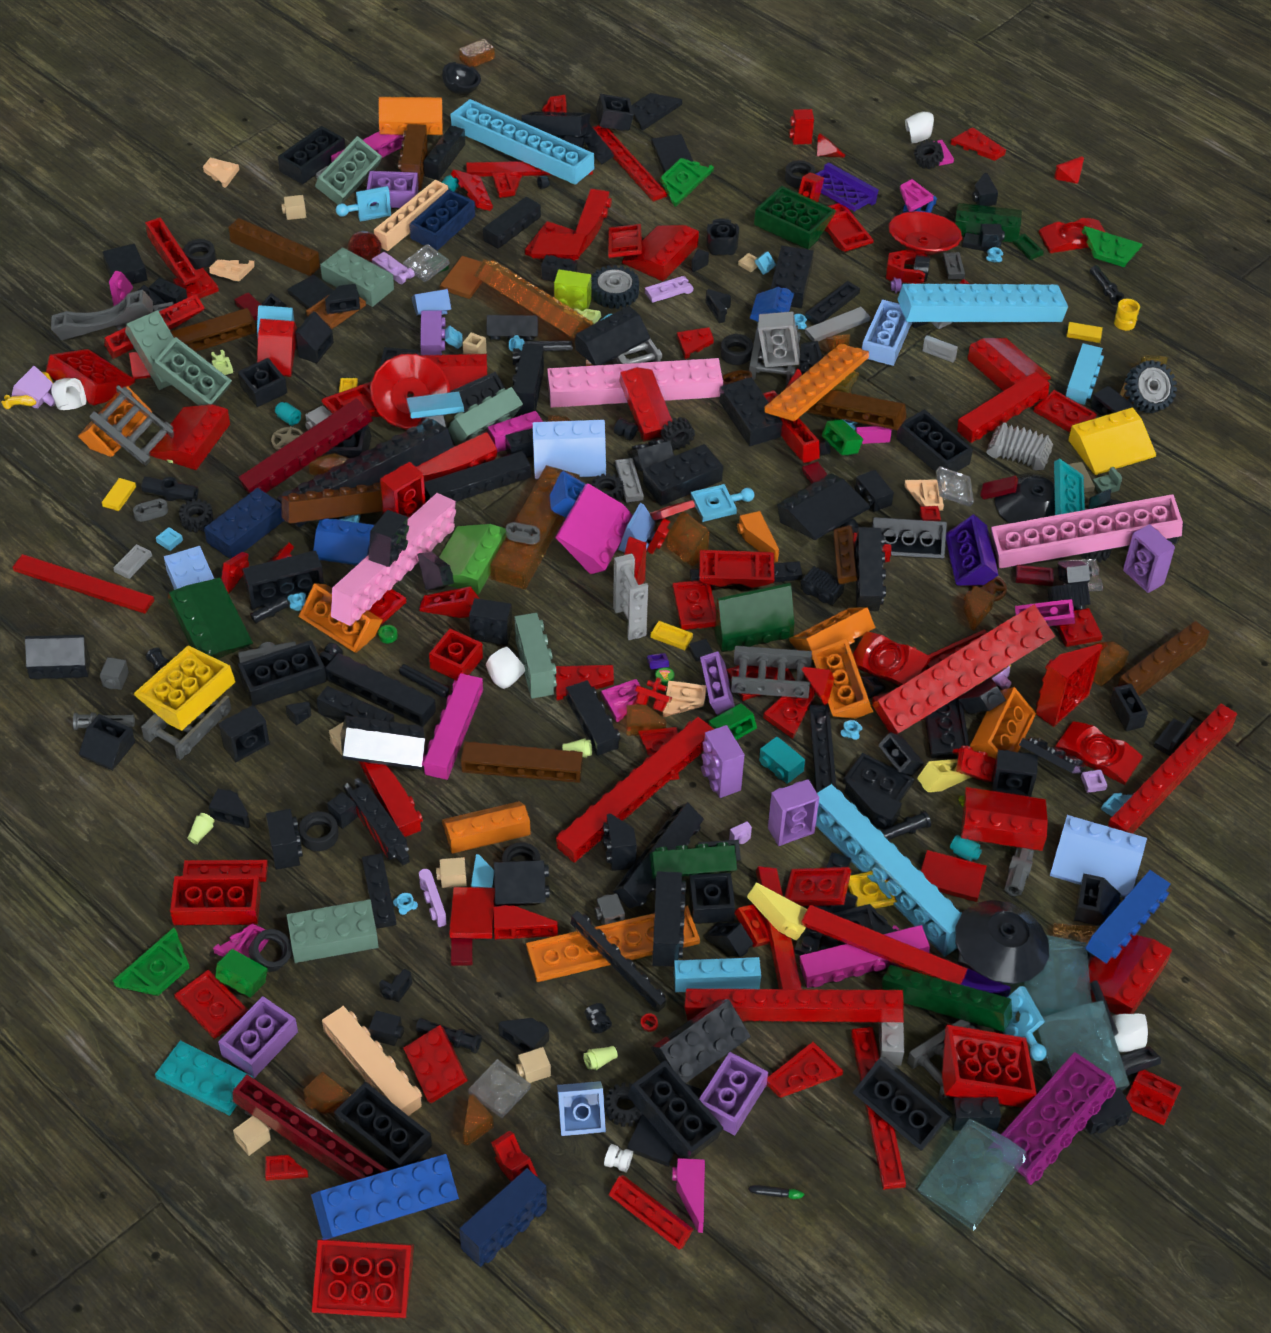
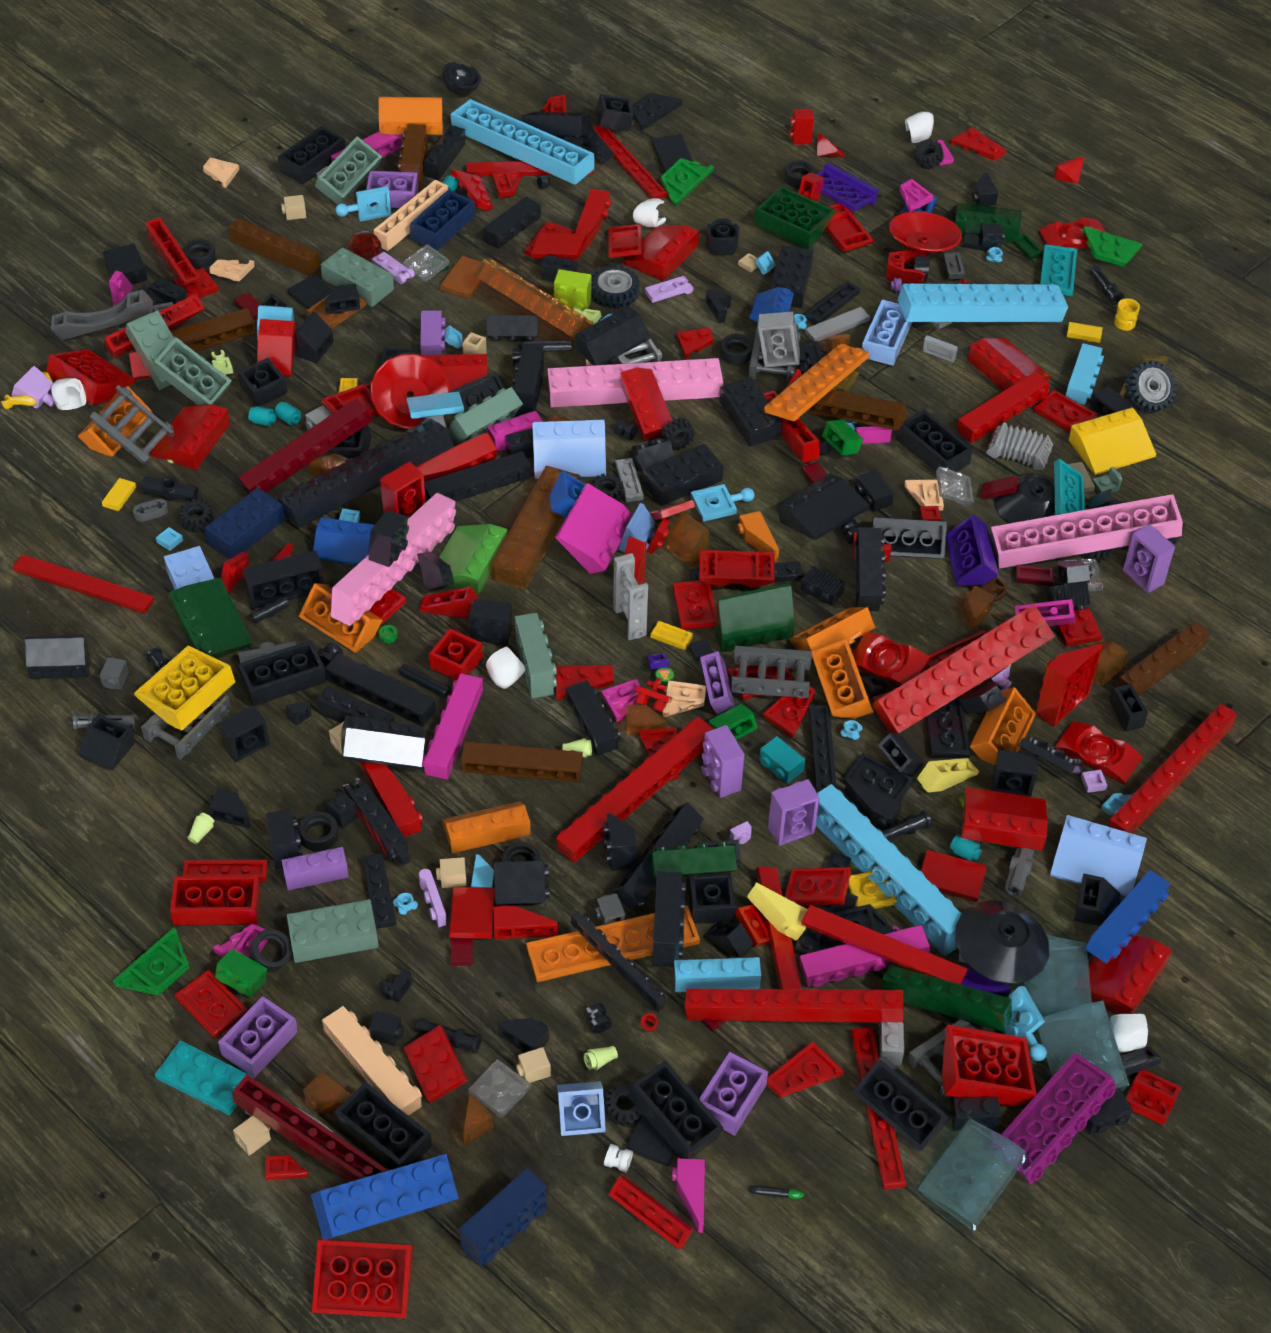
(132, 561): light grey tile -> none
(262, 416): none -> teal brick
(285, 438): dark tan wheel -> none
(297, 601): medium azure plate -> none
(315, 868): none -> medium lavender brick
(332, 503): reddish brown brick -> none
(431, 301): medium blue slope -> none
(477, 53): clear orange brick -> none
(510, 1157): red brick -> none
(516, 342): medium azure plate -> none
(522, 533): dark grey beam -> none
(647, 214): none -> white piece
(699, 260): black slope -> none
(702, 1040): black brick -> none
(735, 376): reddish brown wheel -> none
(821, 681): red slope -> none
(845, 555): reddish brown plate -> none
(974, 763): red bracket -> none
(1059, 268): none -> teal plate
(1074, 932): clear orange tile -> none
(1100, 997): black bar -> none
(1173, 736): black panel -> none

